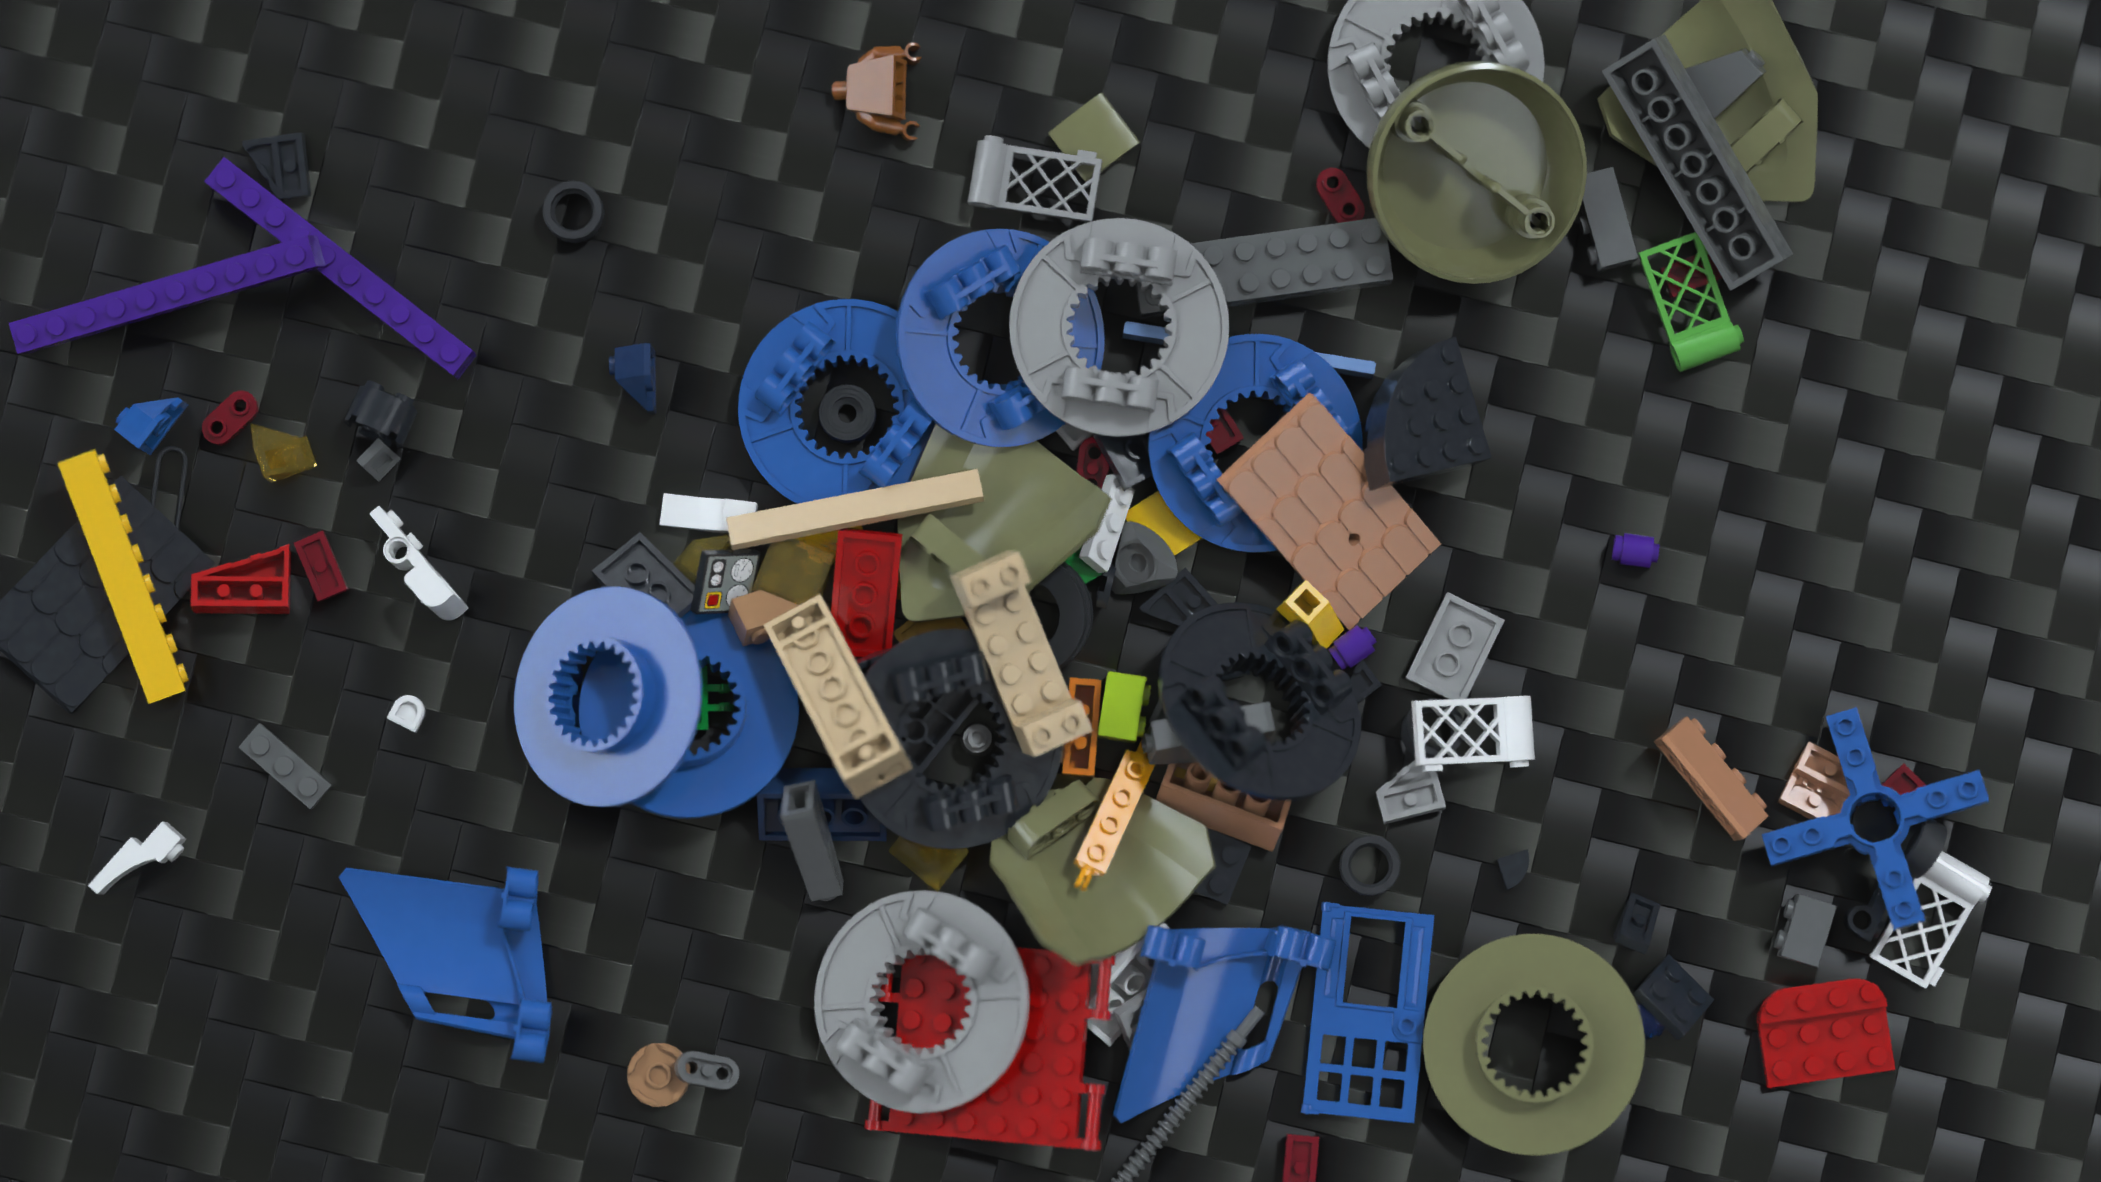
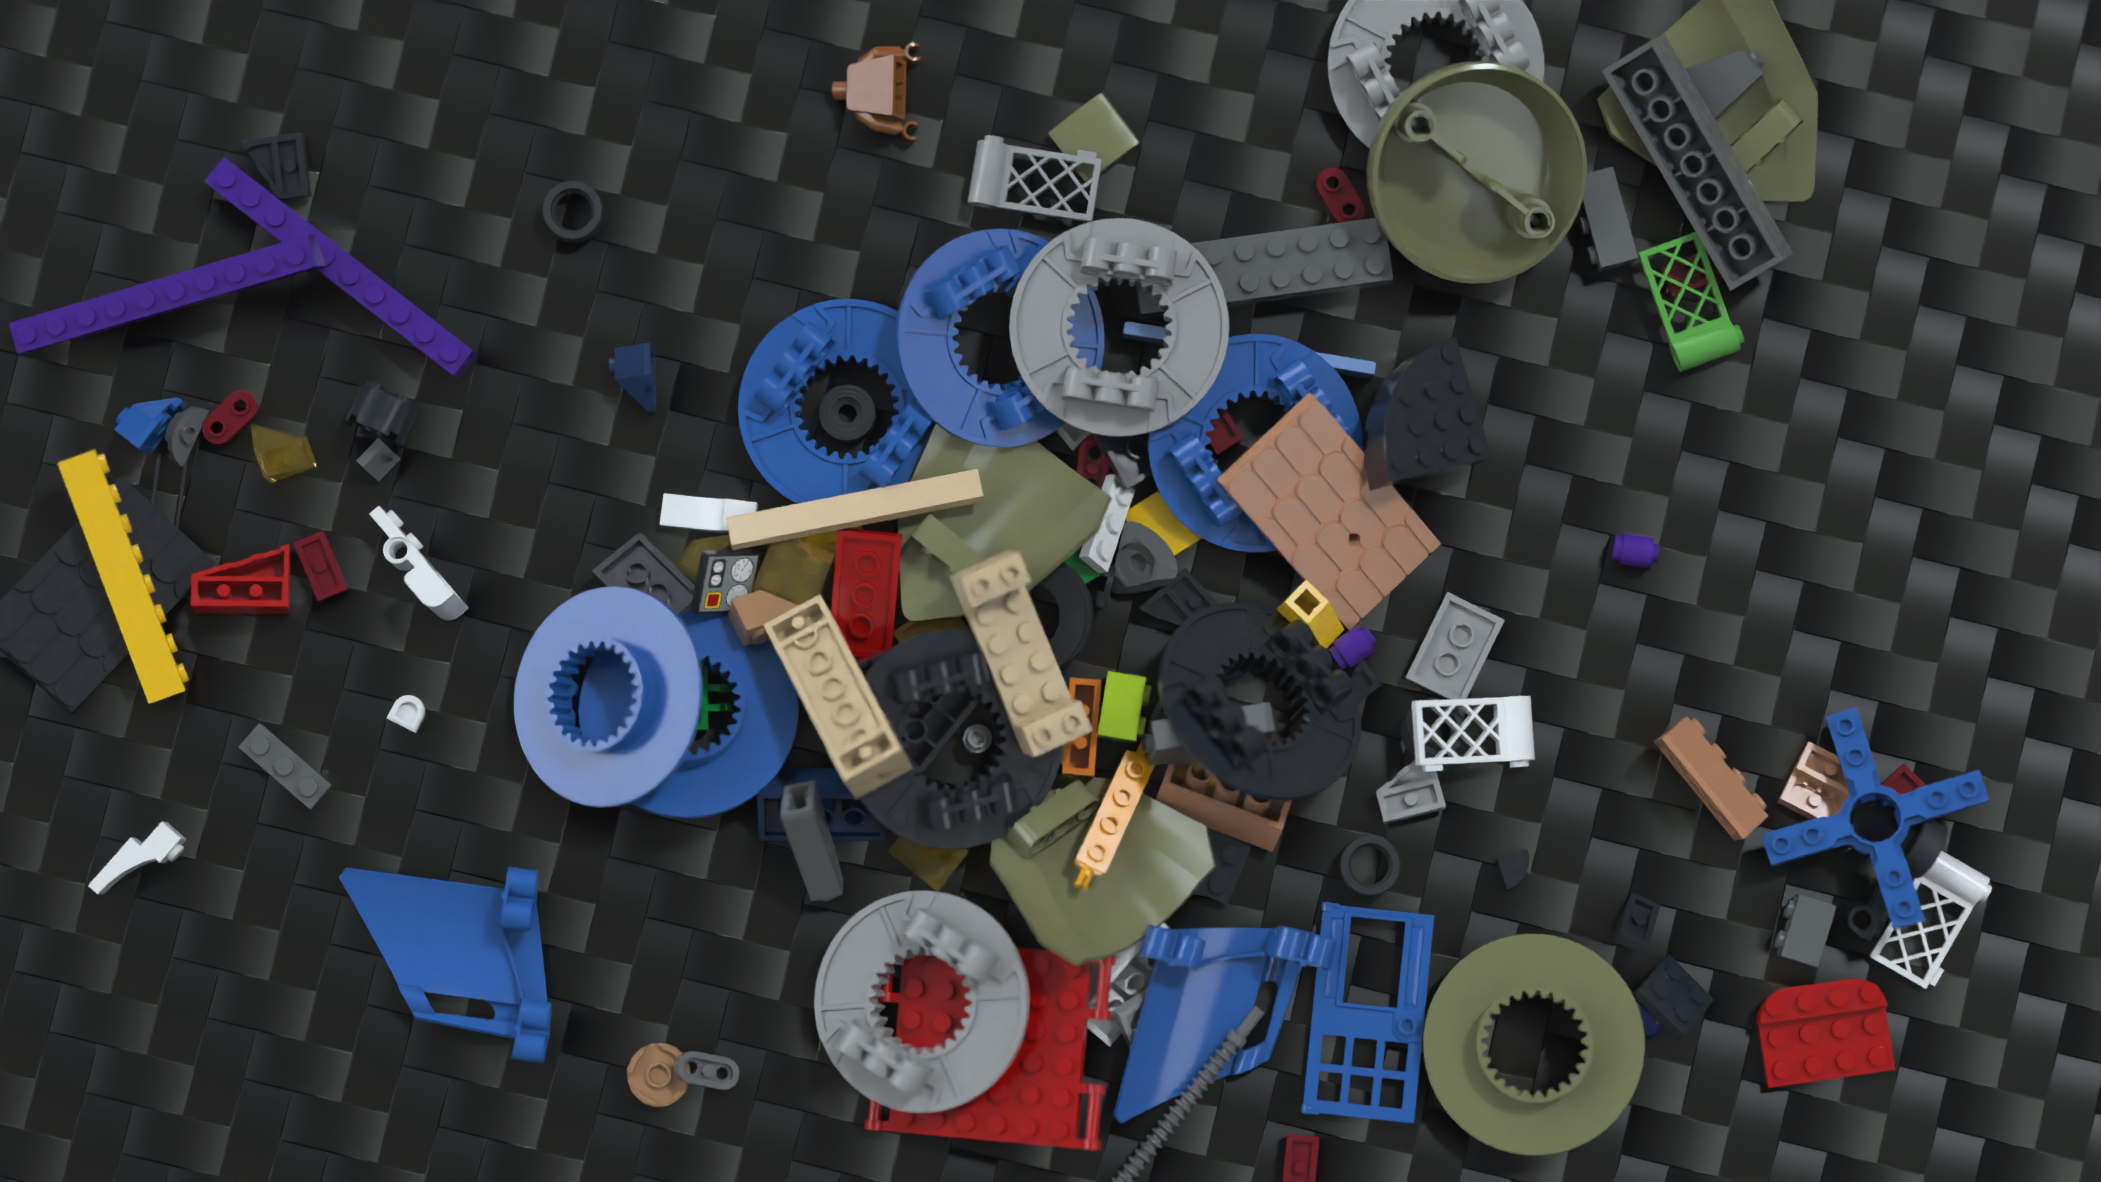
(183, 432): none -> dark grey plate

